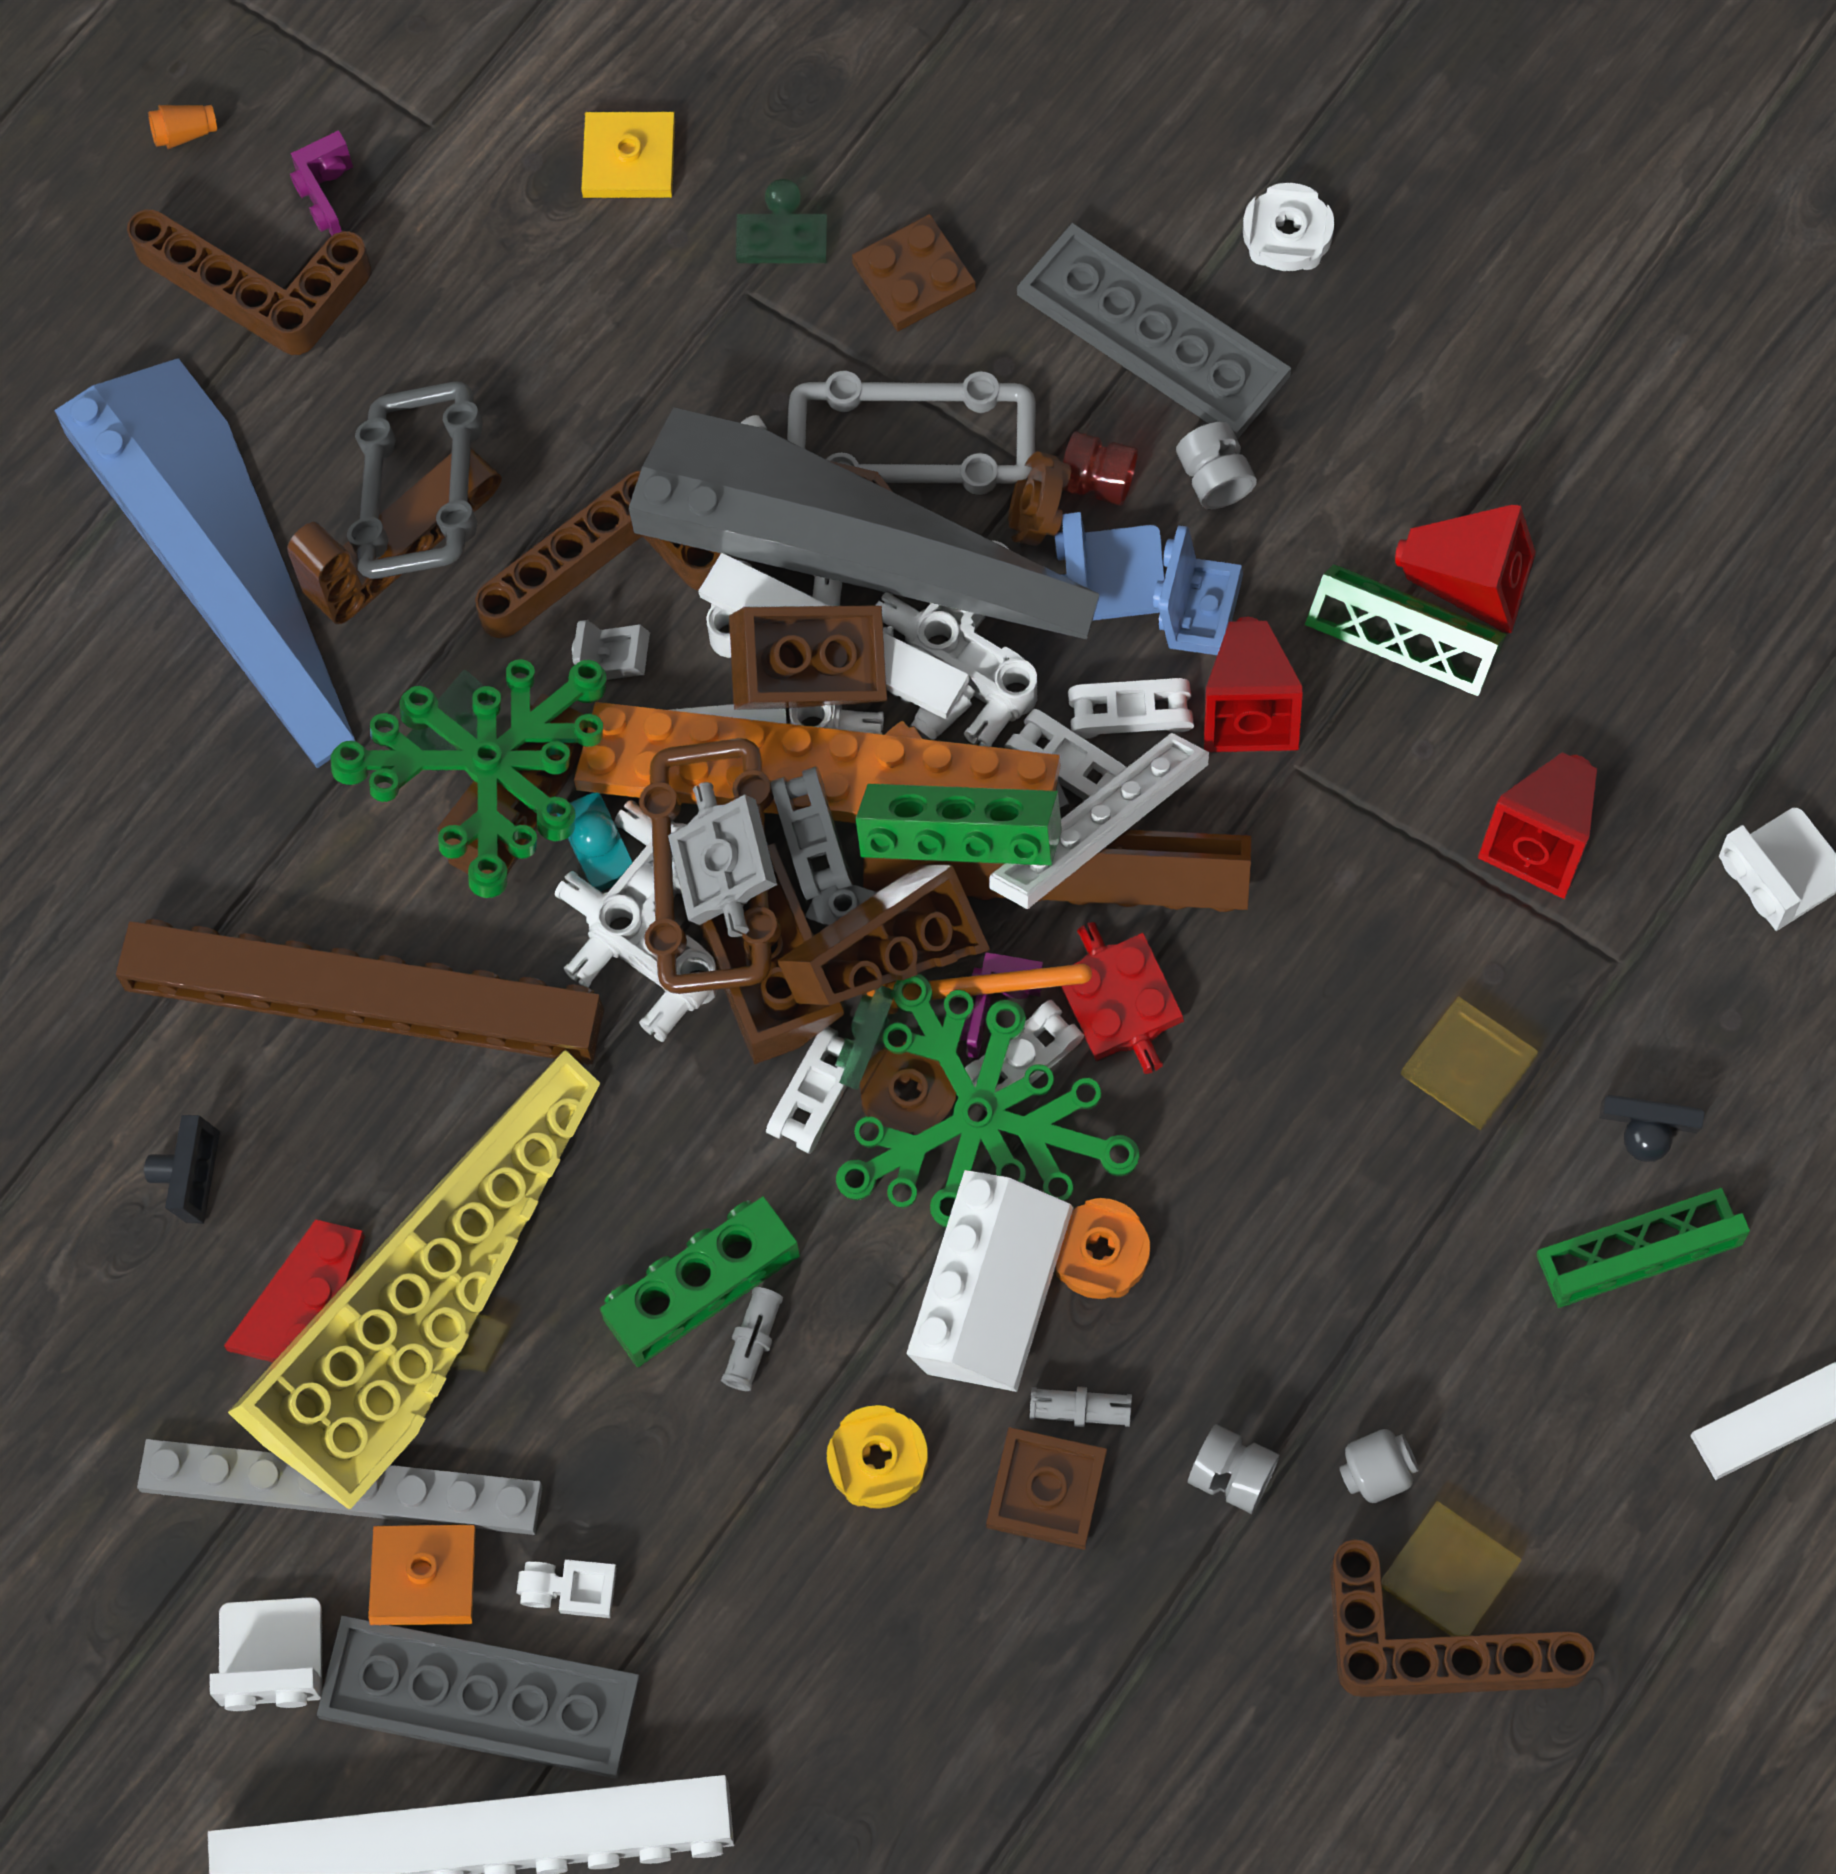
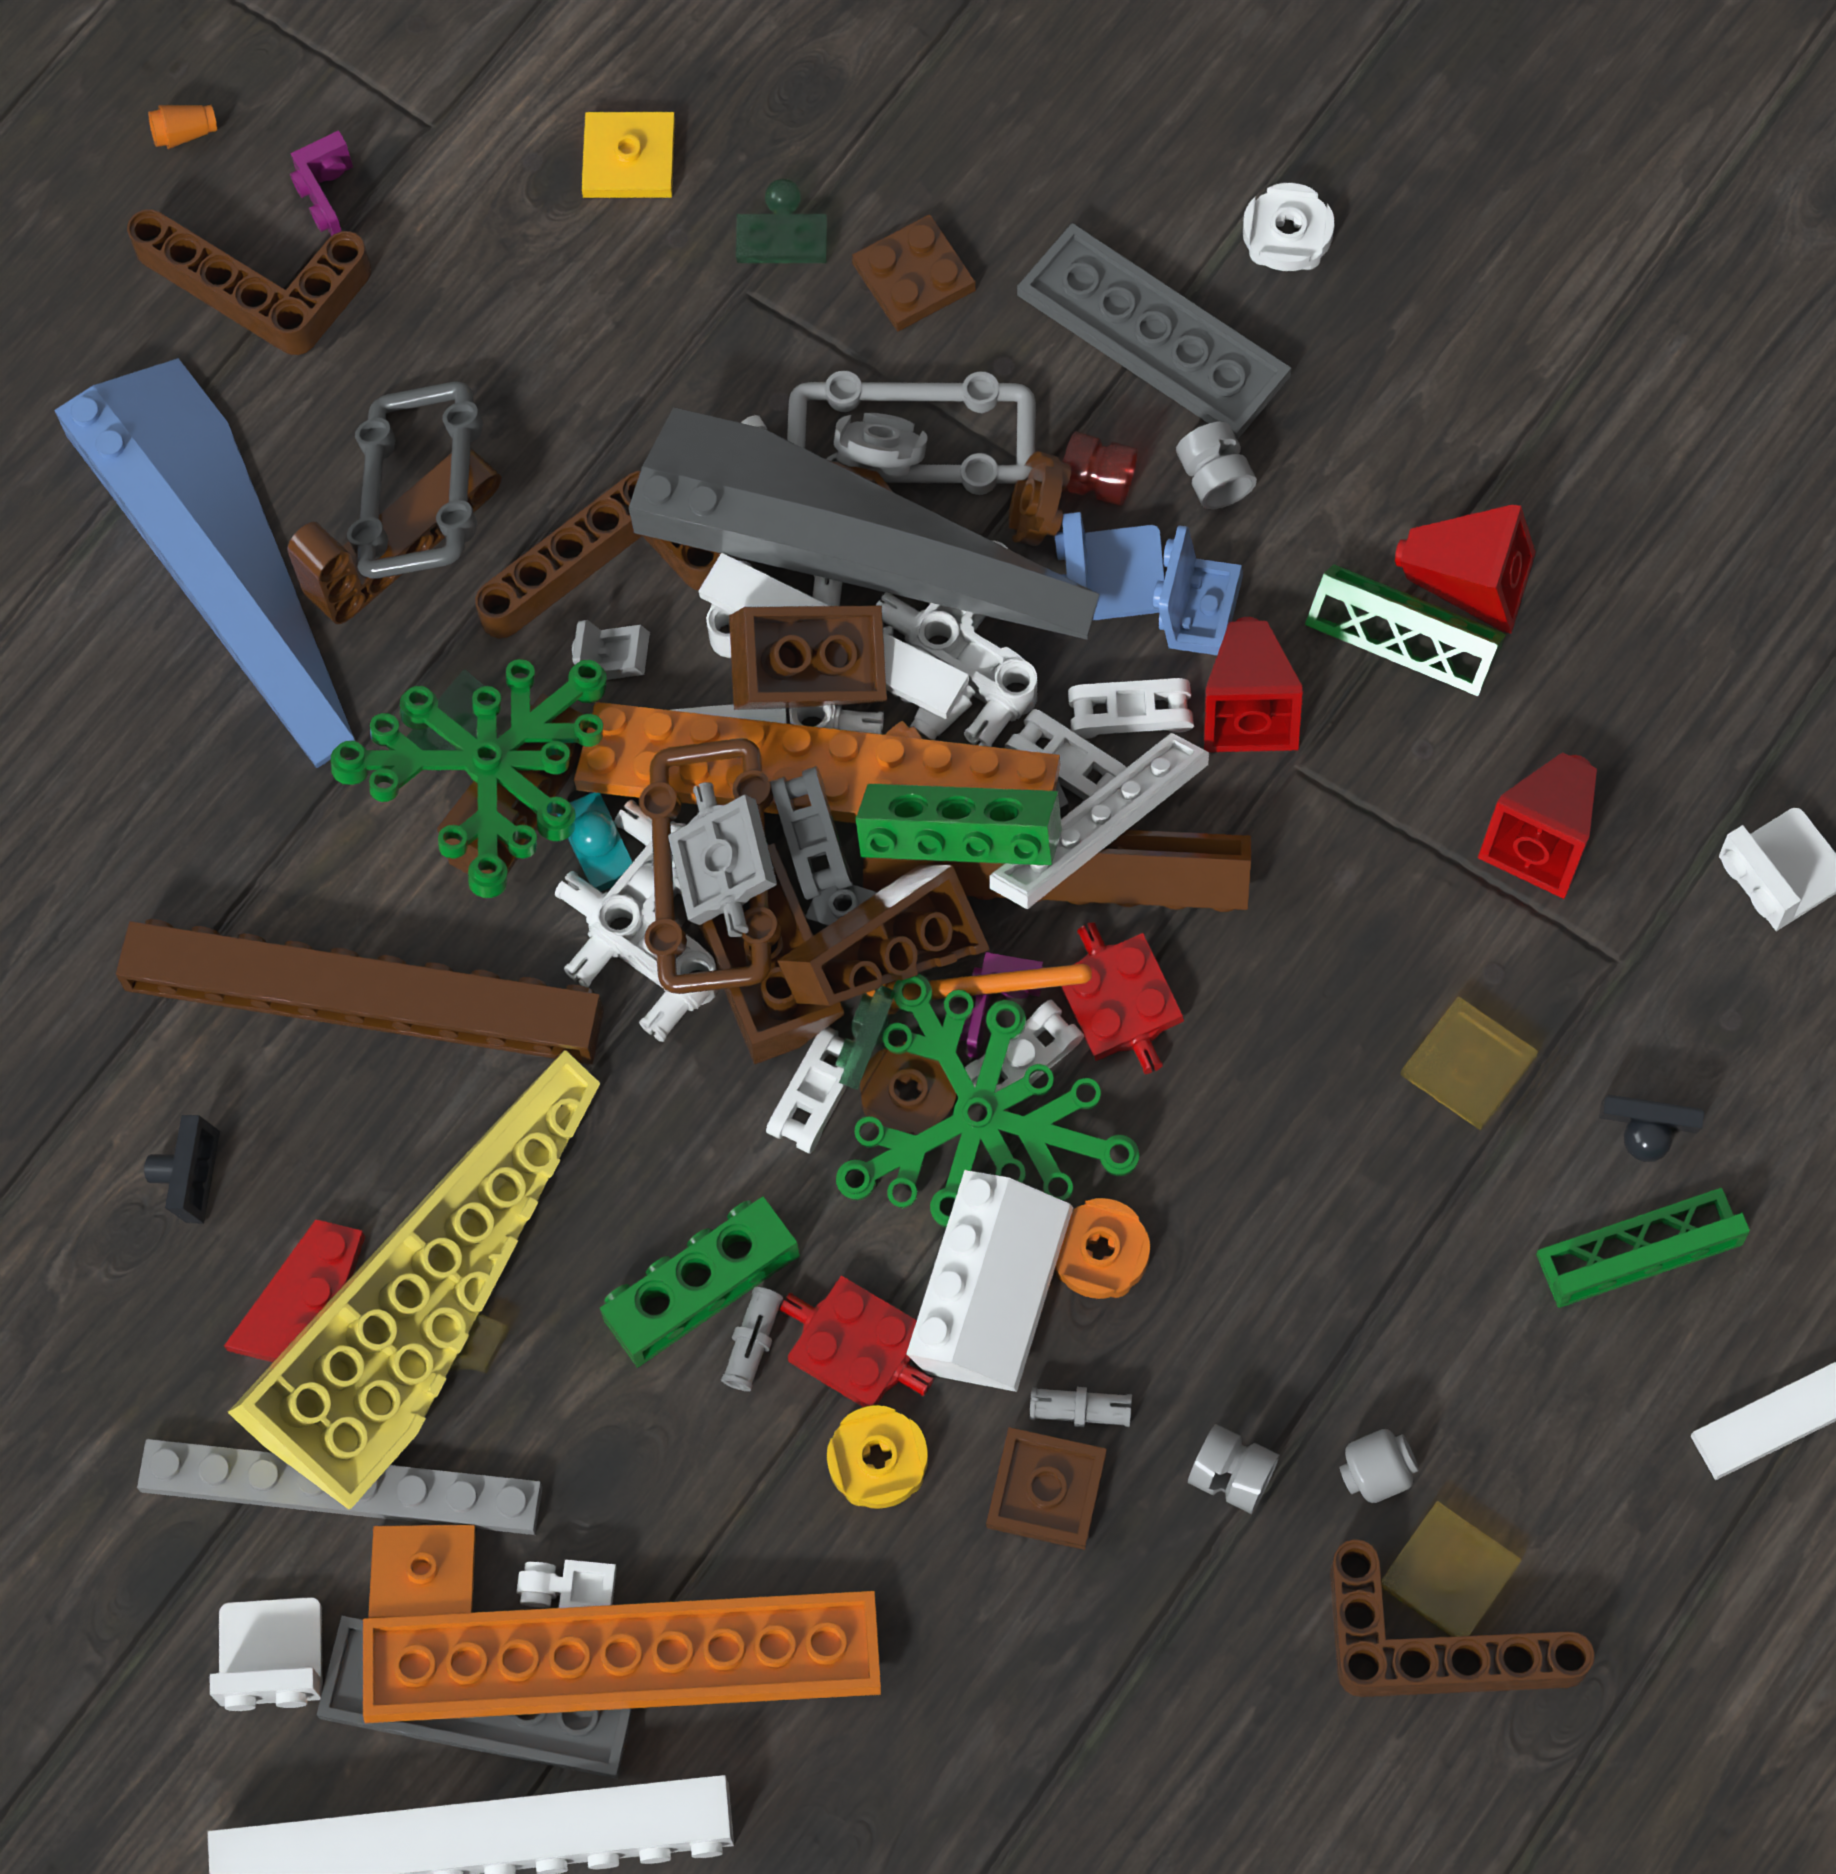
(620, 1656): none -> orange plate
(855, 1343): none -> red plate
(879, 442): none -> light grey plate

